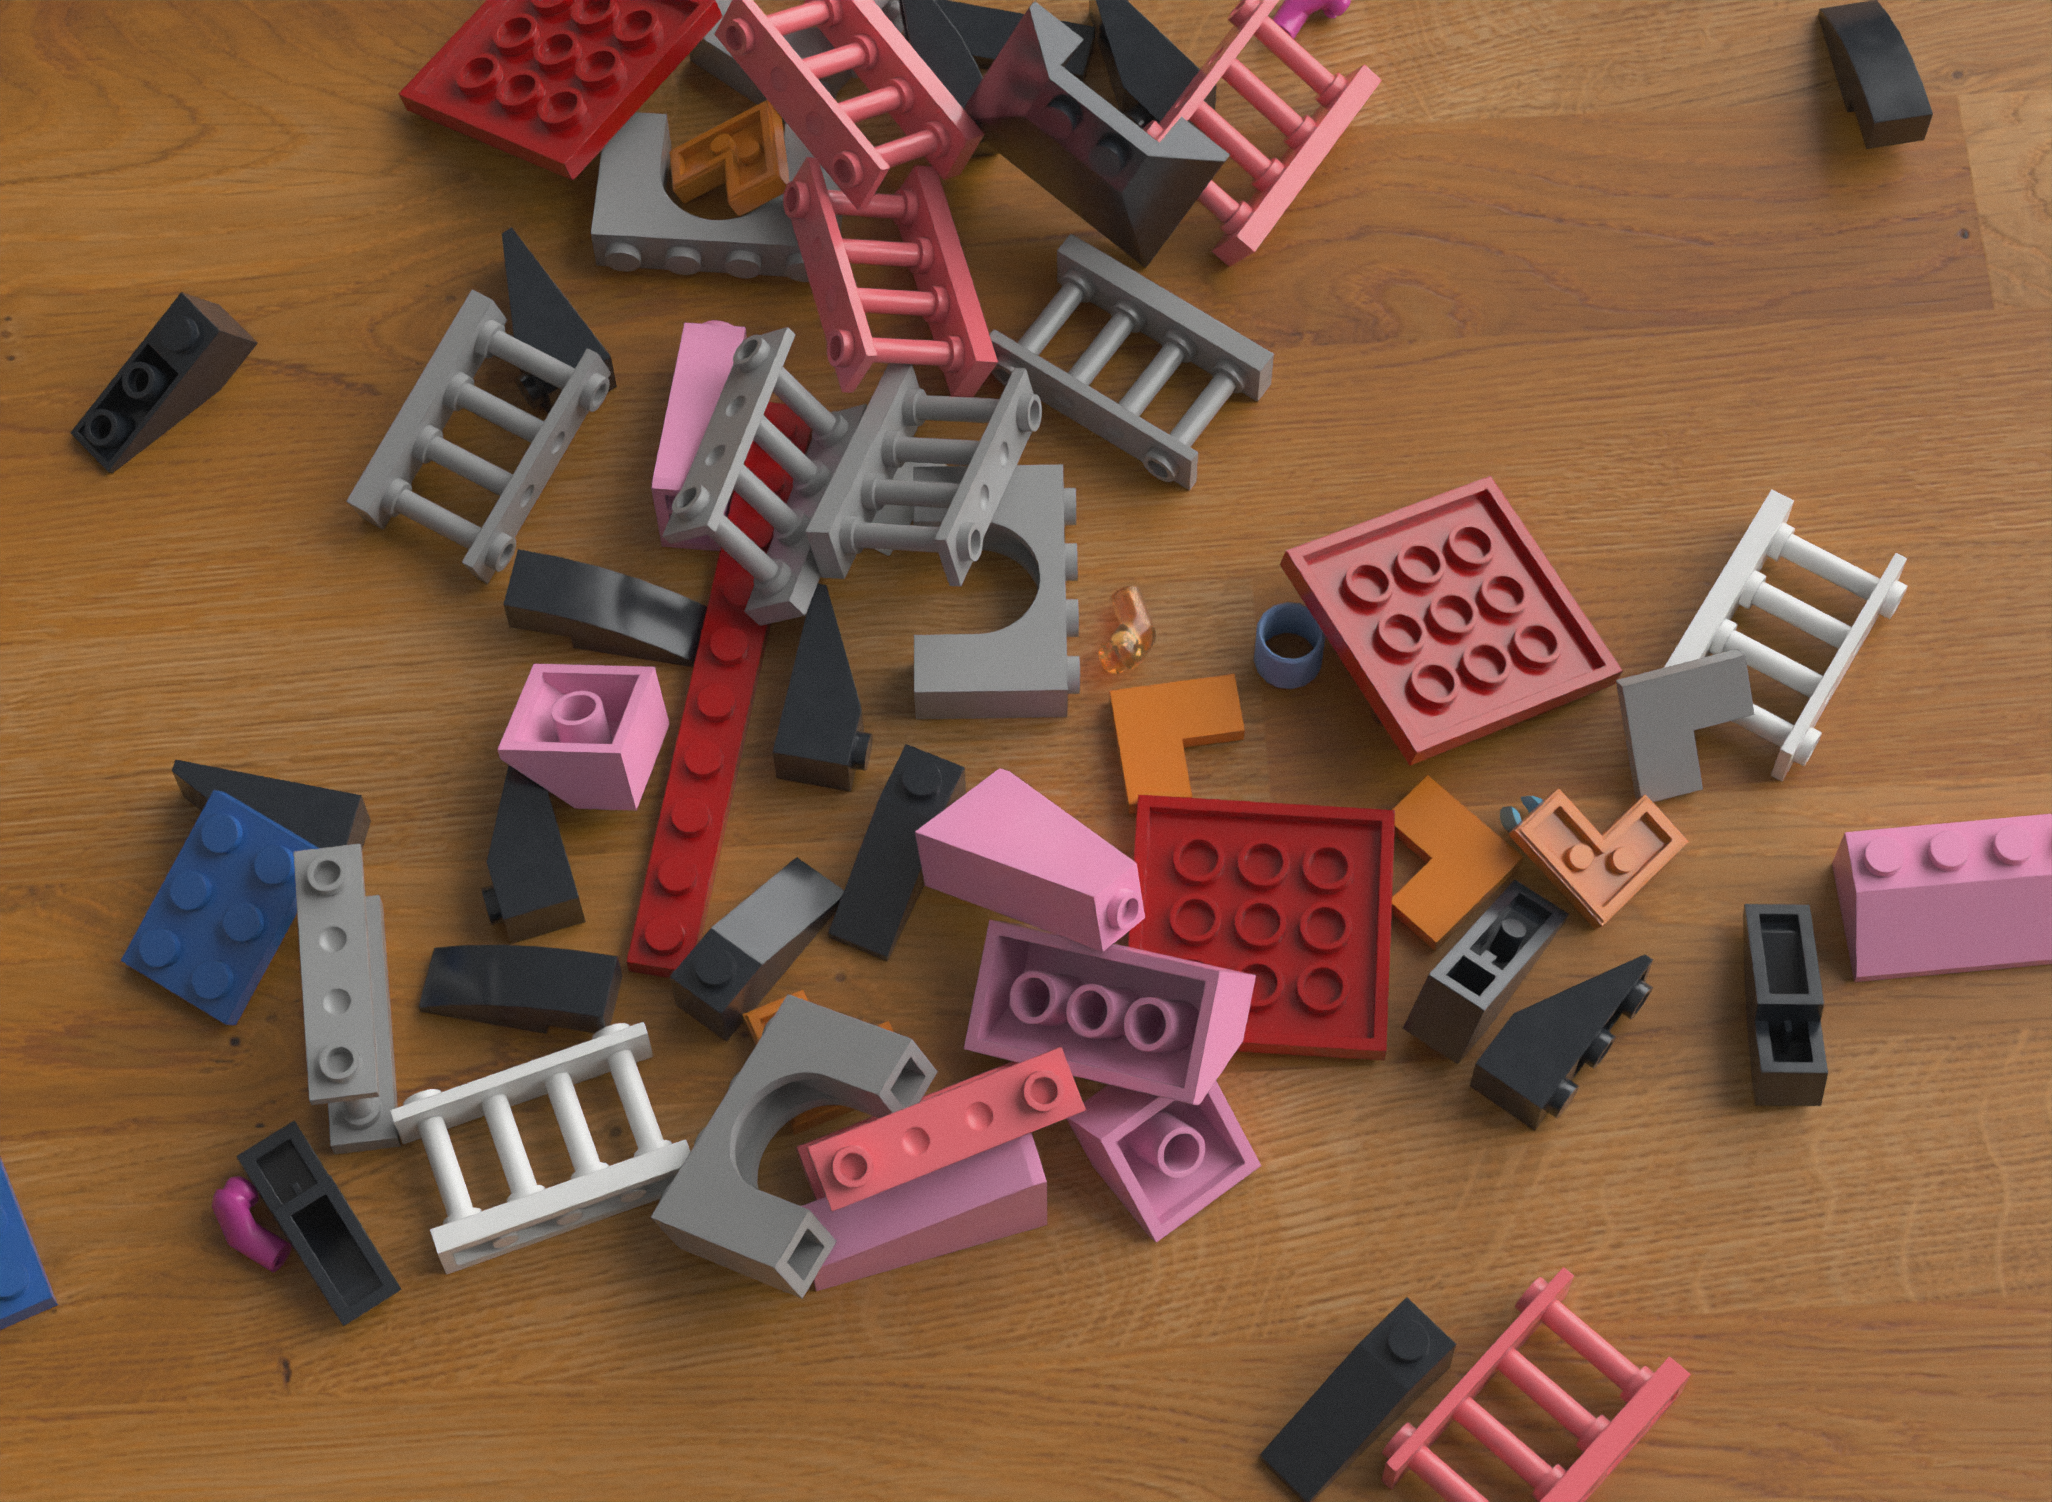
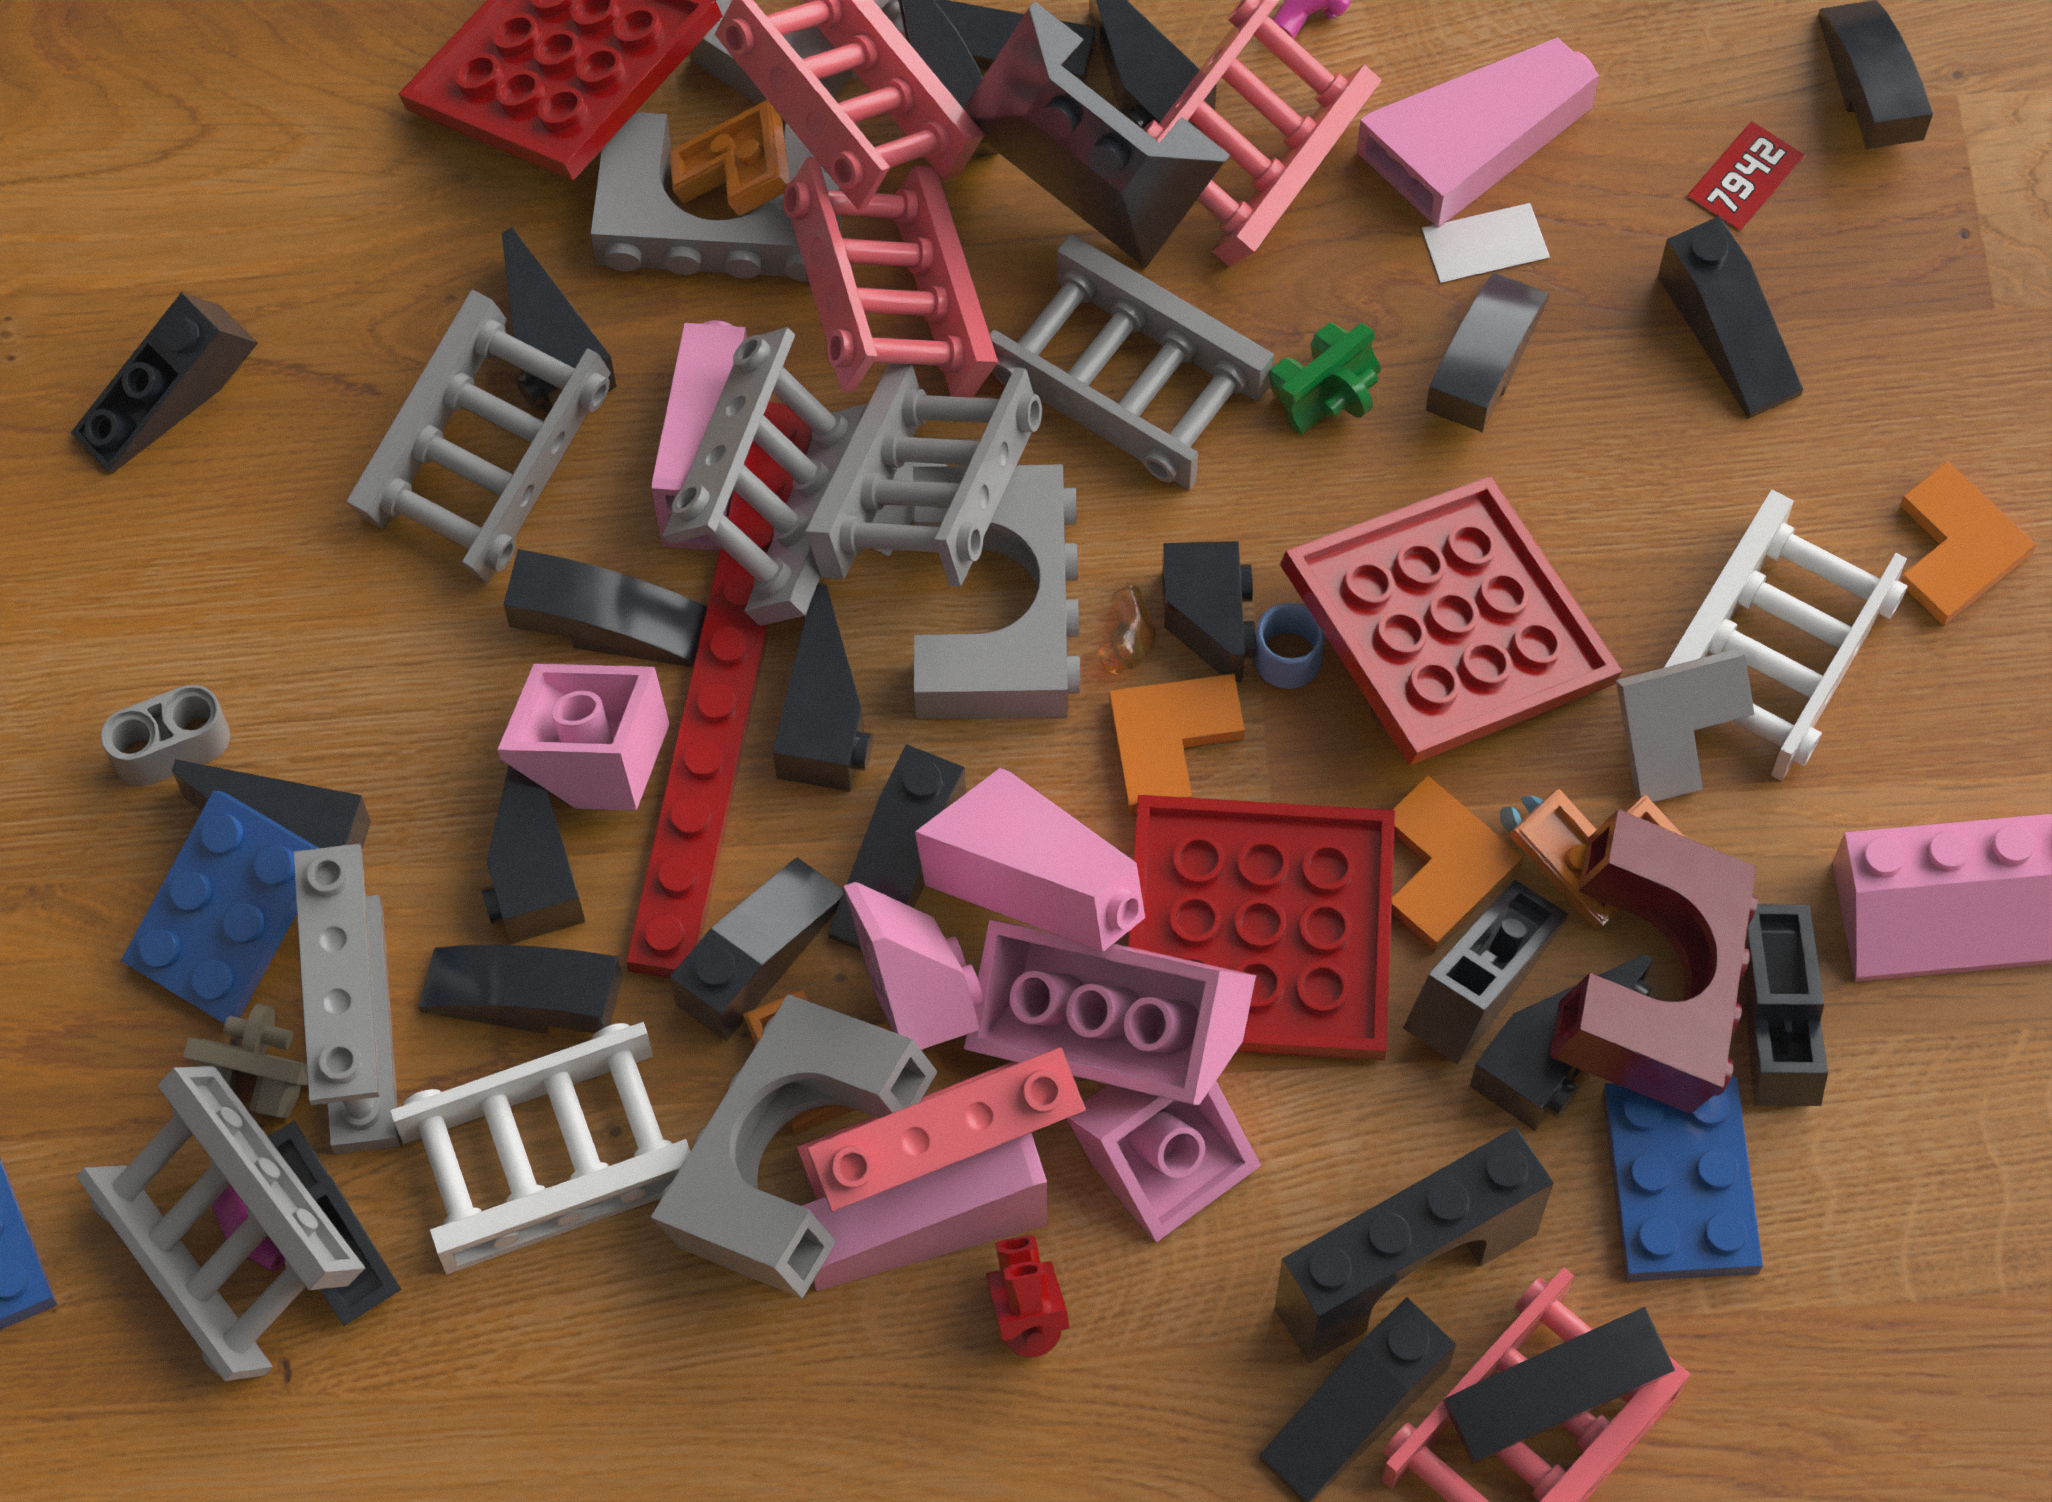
(162, 724): none -> light grey beam
(275, 1208): none -> light grey fence
(278, 1077): none -> dark tan hips
(914, 969): none -> bright pink slope
(1026, 1298): none -> red hips
(1204, 602): none -> black slope
(1330, 383): none -> green hips
(1476, 128): none -> bright pink slope
(1480, 1200): none -> black arch
(1485, 242): none -> white sticker
(1485, 351): none -> slope
(1558, 1385): none -> black slope
(1682, 1186): none -> blue plate
(1703, 909): none -> arch
(1729, 315): none -> black slope
(1746, 175): none -> red sticker
(1974, 538): none -> orange tile

